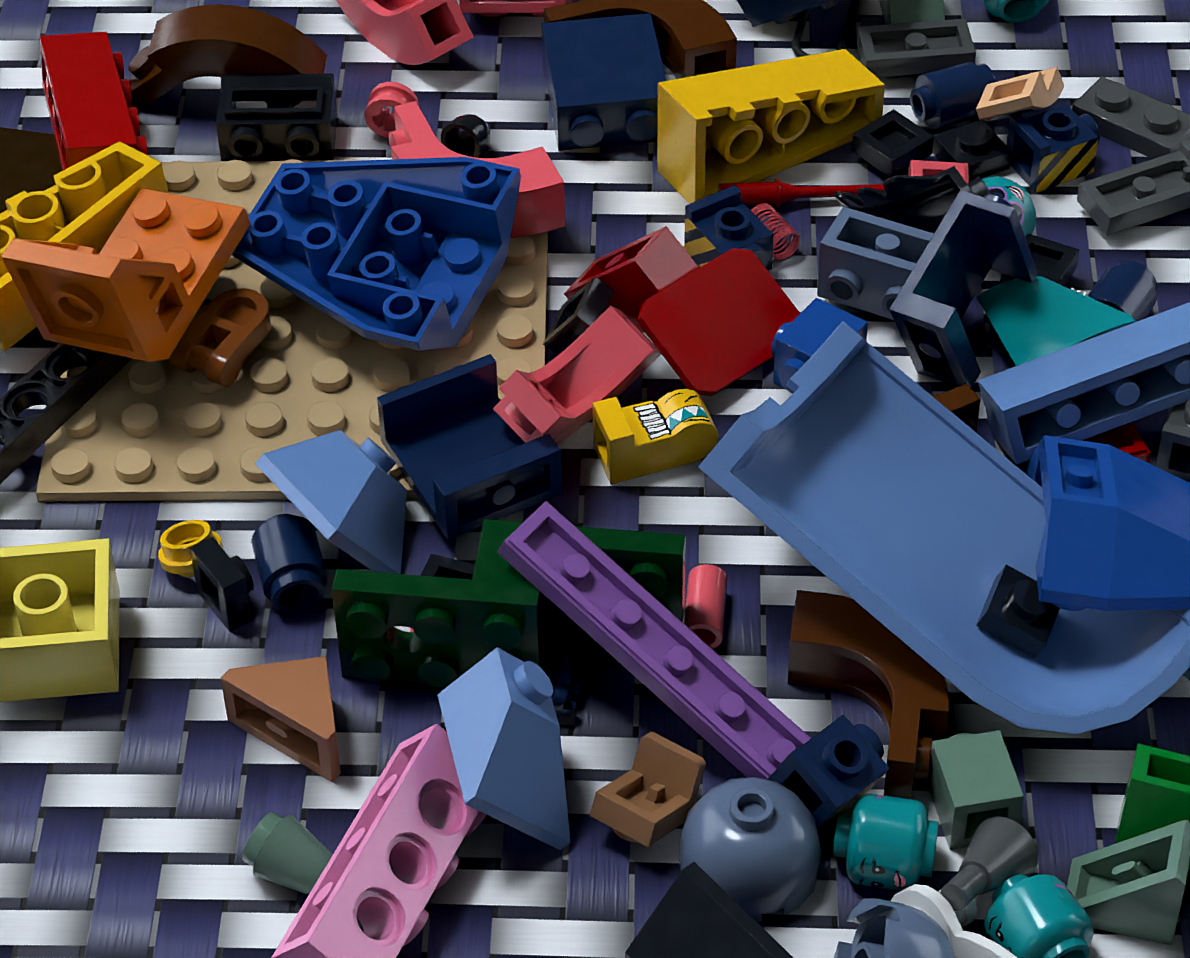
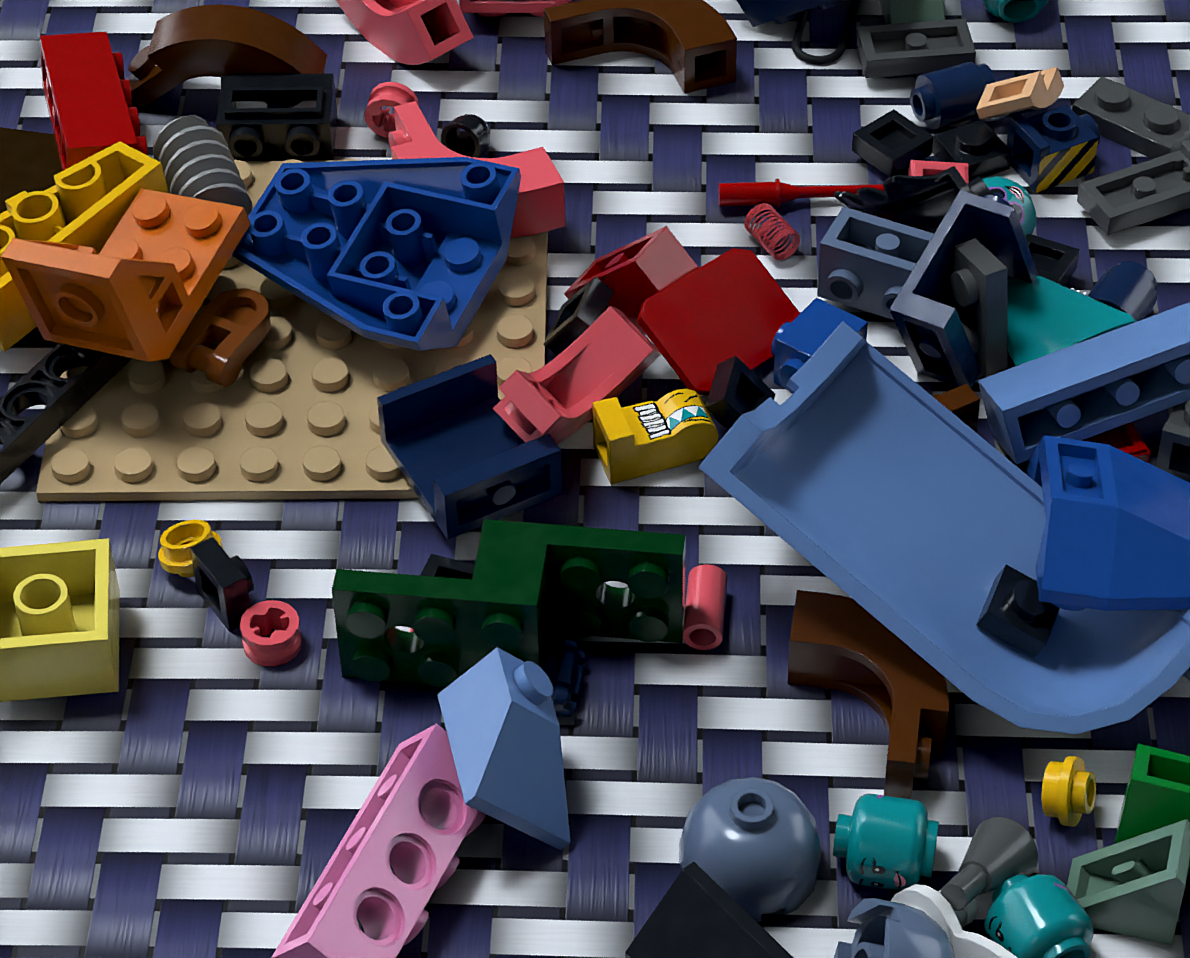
(199, 163): none -> light grey piece
(283, 643): none -> coral bush
(286, 853): sand green cone -> none
(288, 709): nougat slope -> none
(289, 563): dark blue brick -> none
(345, 495): medium blue slope -> none
(602, 80): dark blue brick -> none
(652, 643): medium lavender tile -> none
(653, 794): medium nougat bracket -> none
(725, 223): dark blue brick -> none
(735, 391): none -> black plate
(760, 119): yellow wedge -> none
(833, 768): dark blue brick -> none
(972, 782): sand green brick -> none
(982, 303): none -> dark grey plate
(1068, 790): none -> yellow plate

